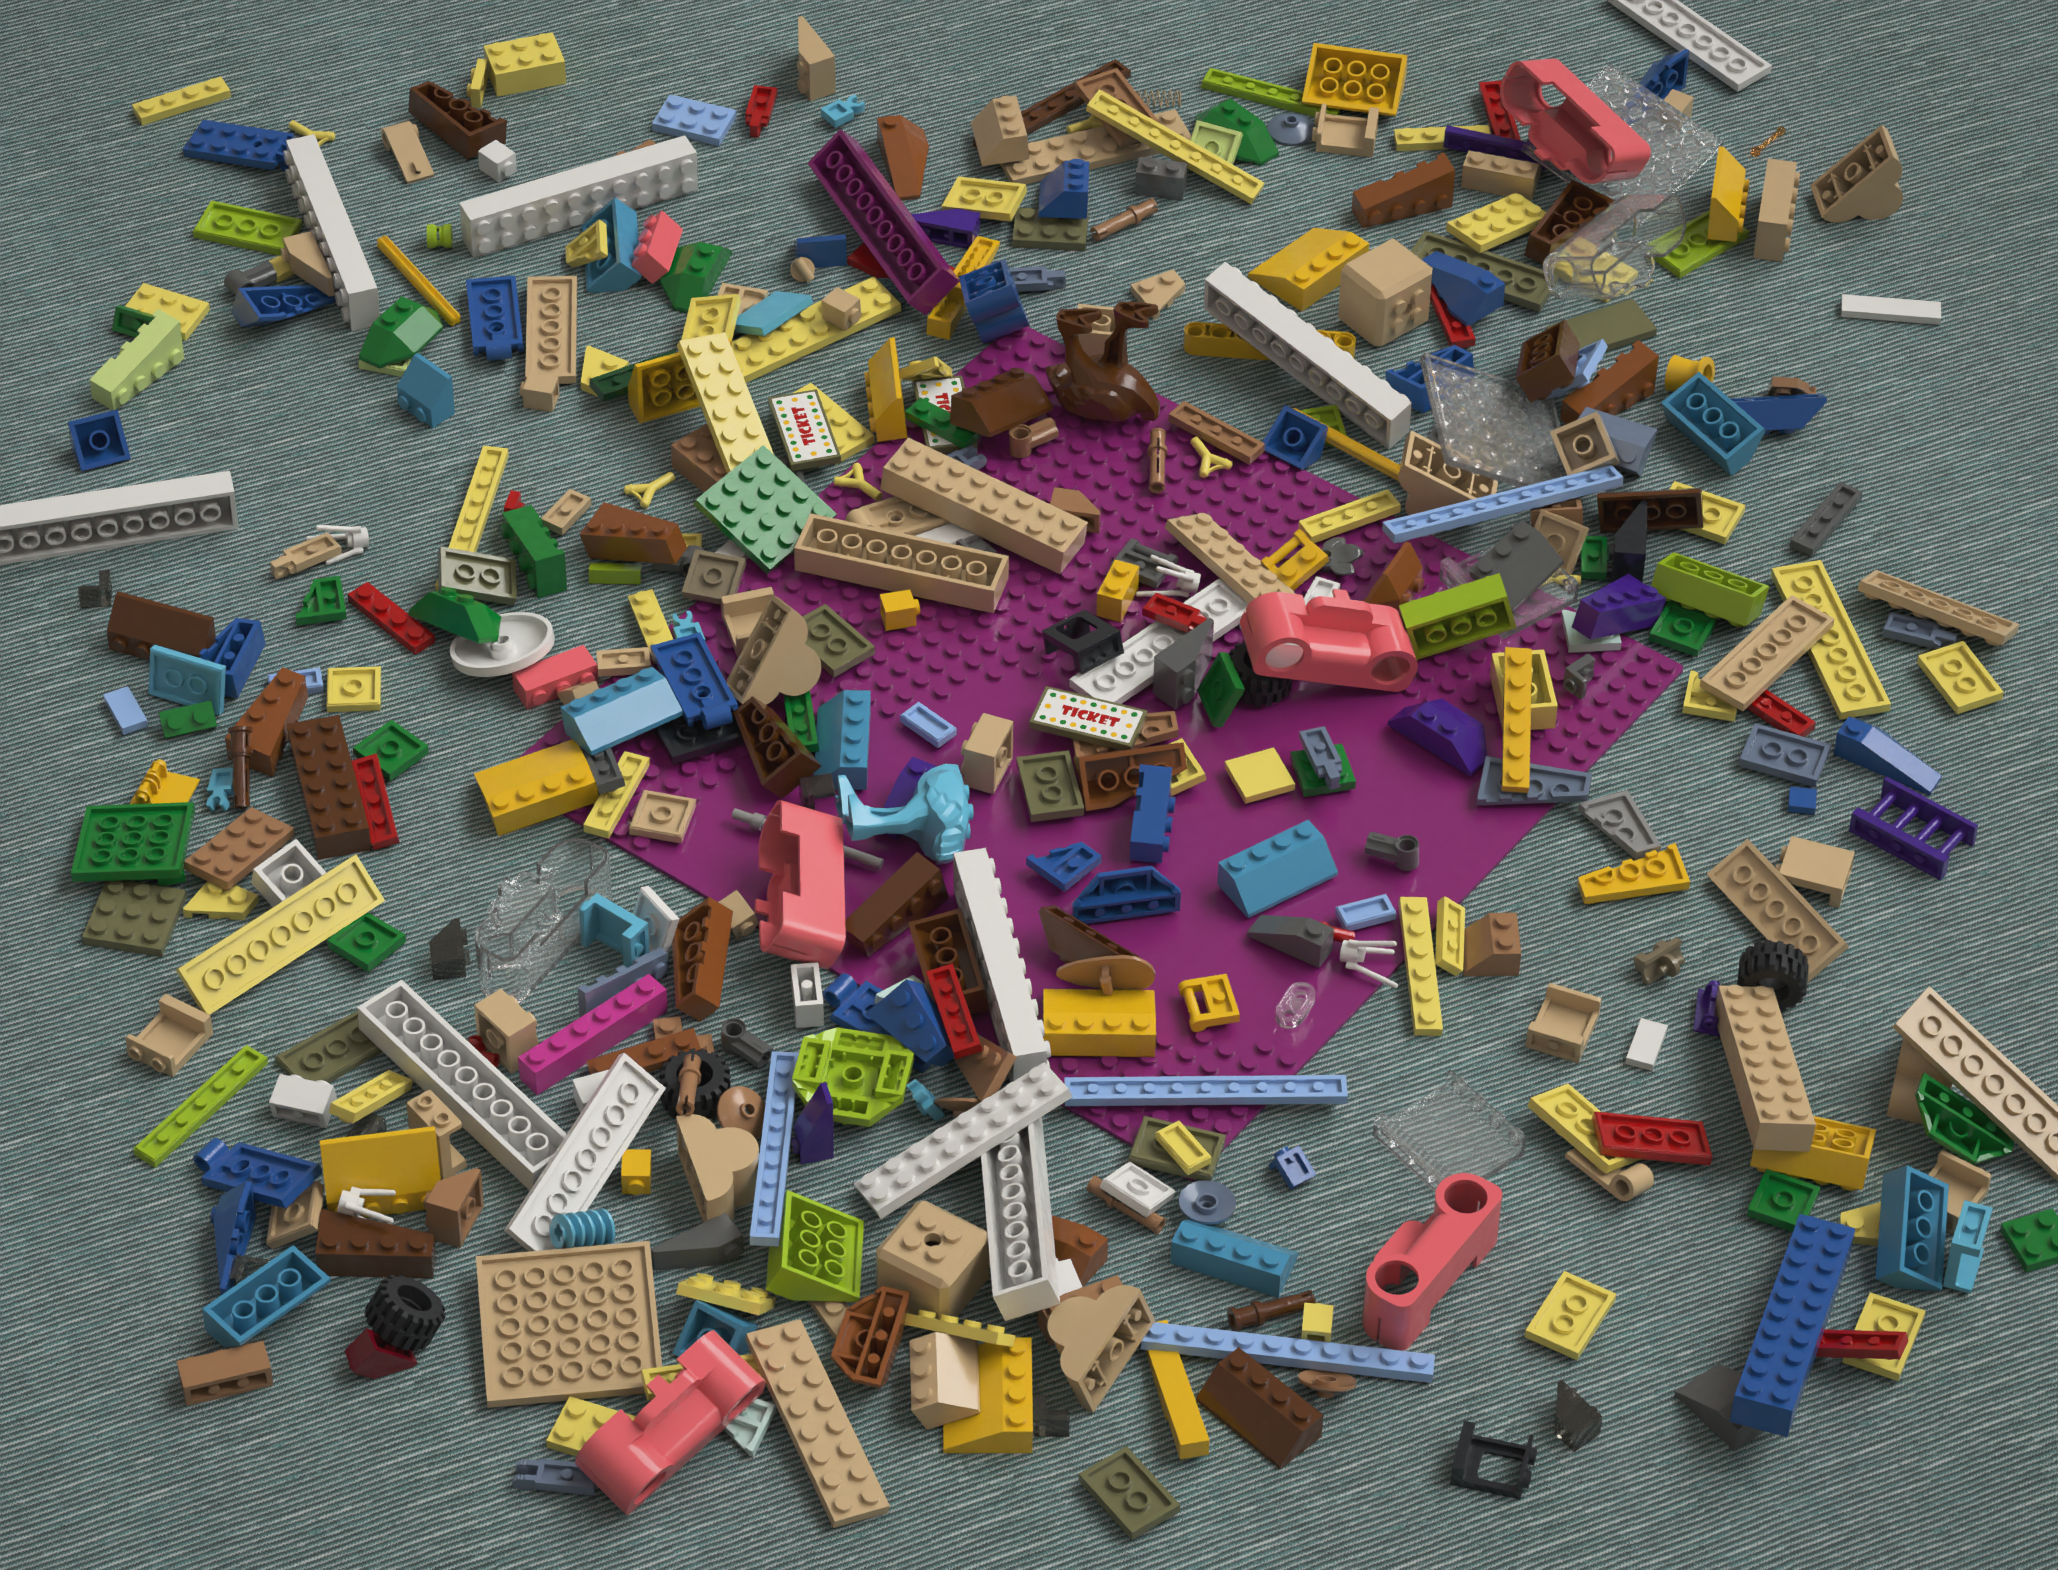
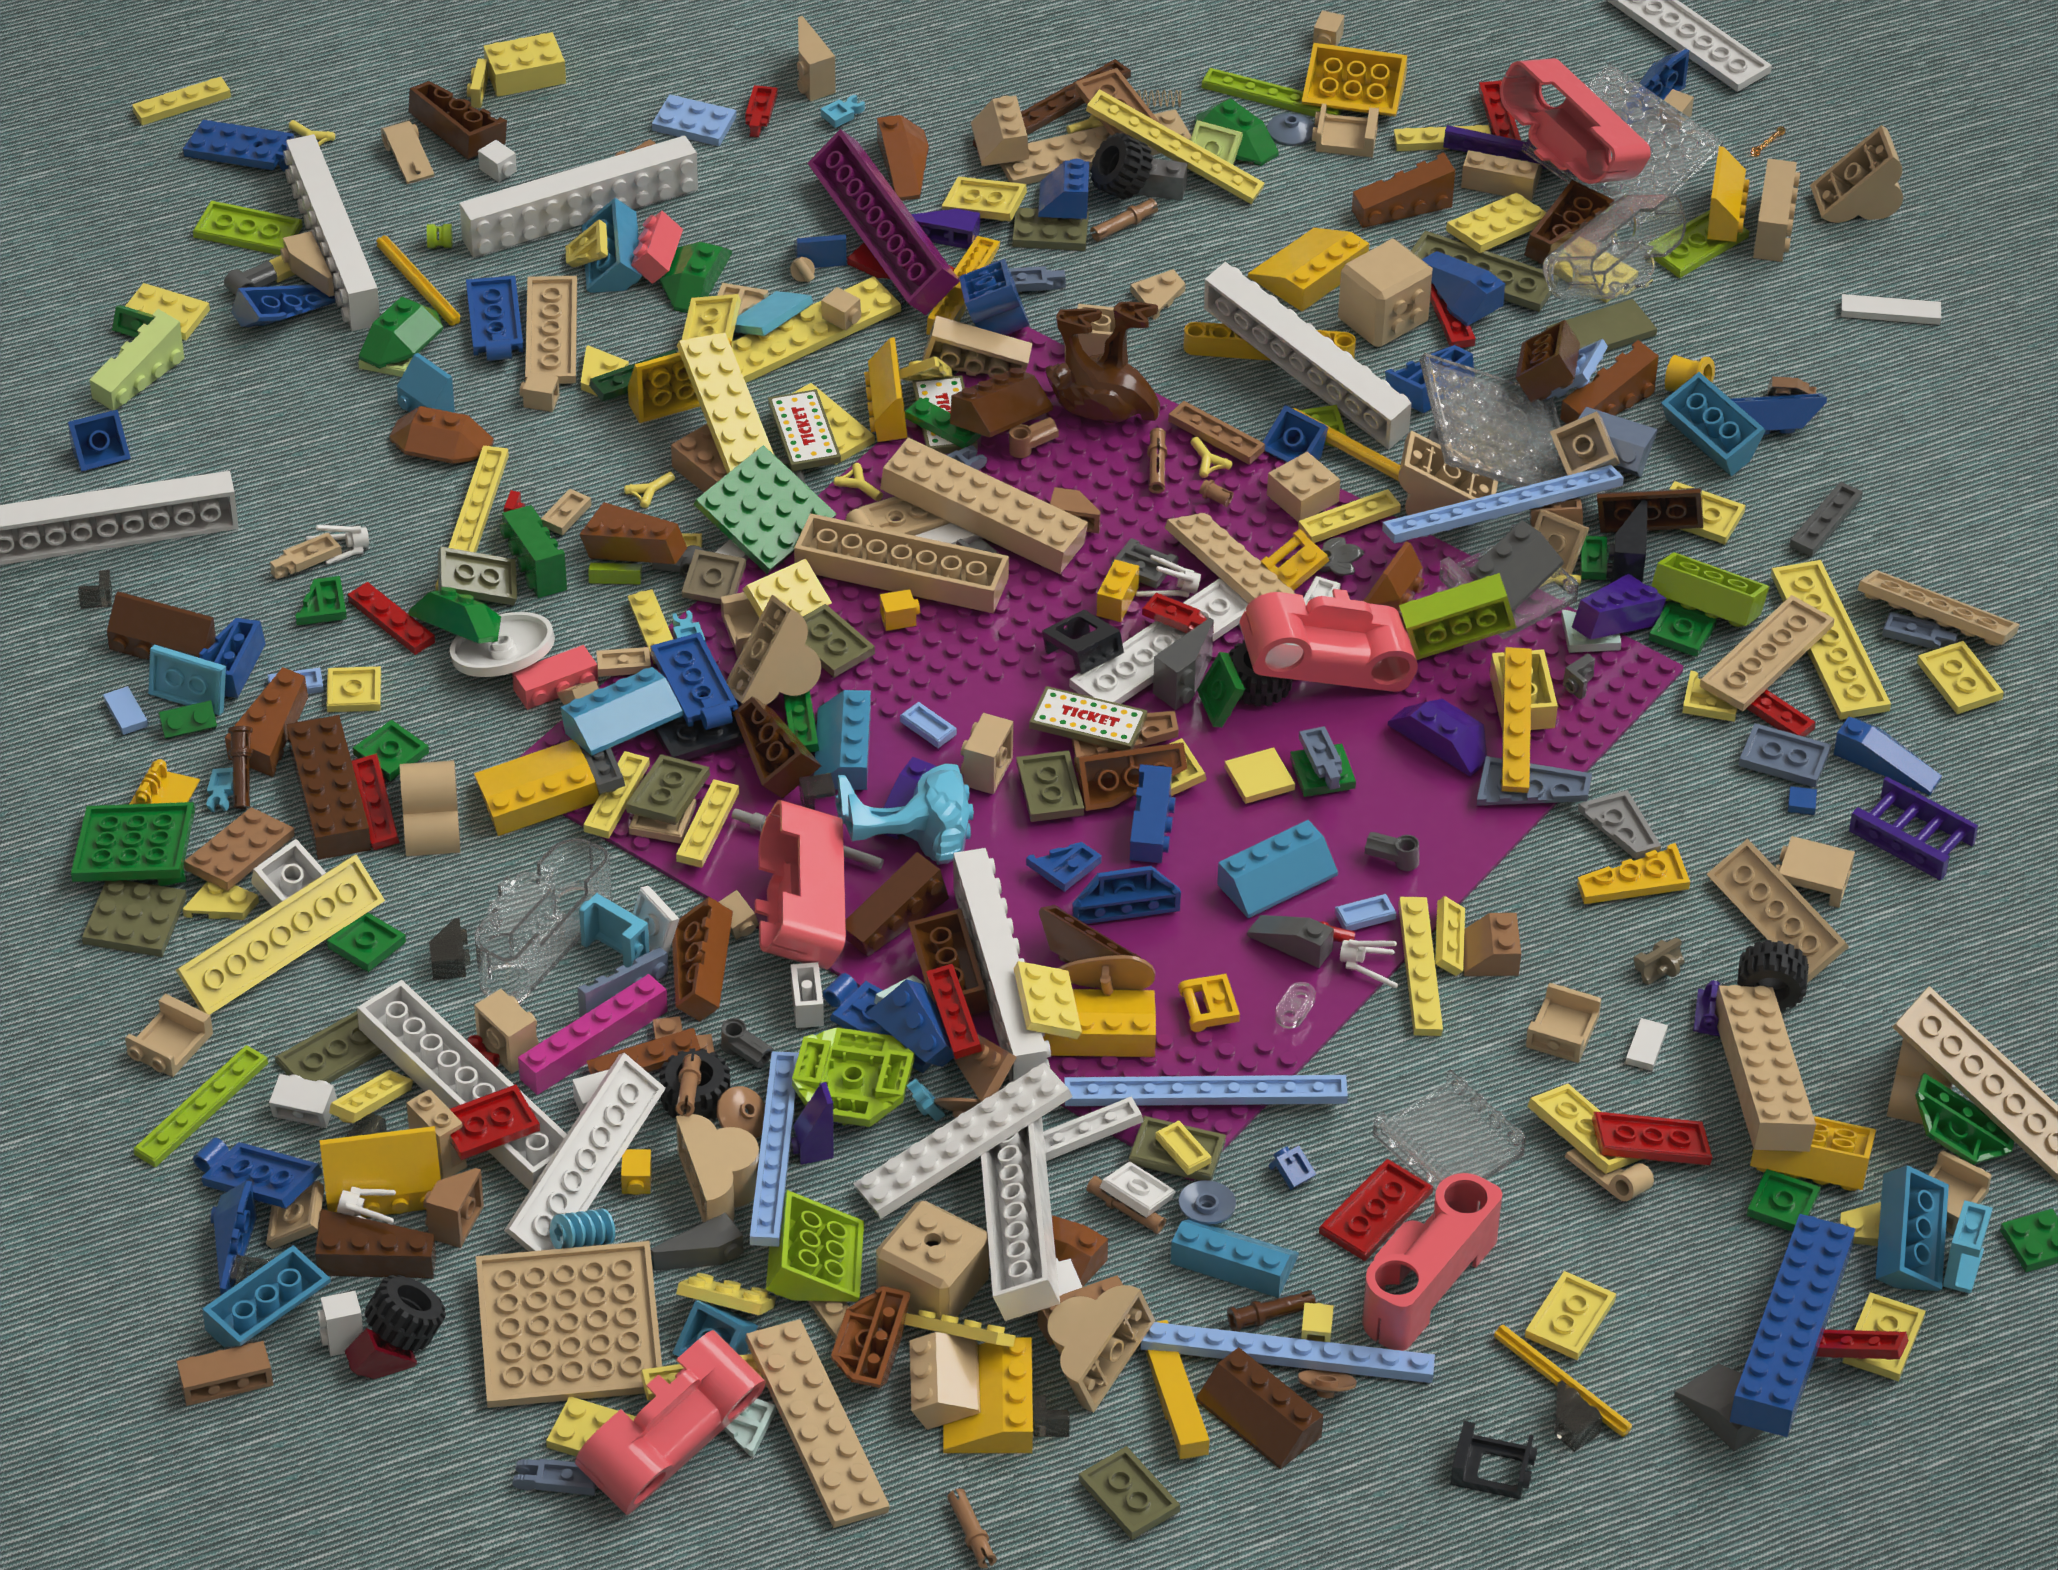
(340, 1320): none -> white brick
(430, 808): none -> tan brick
(440, 435): none -> dark orange wedge
(492, 1122): none -> red plate
(668, 789): none -> olive plate
(707, 823): none -> light yellow plate
(793, 585): none -> light yellow plate
(975, 349): none -> tan wedge
(976, 1537): none -> medium nougat pin
(1047, 1000): none -> light yellow plate
(1091, 1127): none -> white plate
(1121, 166): none -> black tyre
(1211, 490): none -> medium nougat pin
(1303, 487): none -> tan brick
(1328, 28): none -> tan brick
(1375, 1209): none -> red tile
(1555, 1375): none -> yellow axle

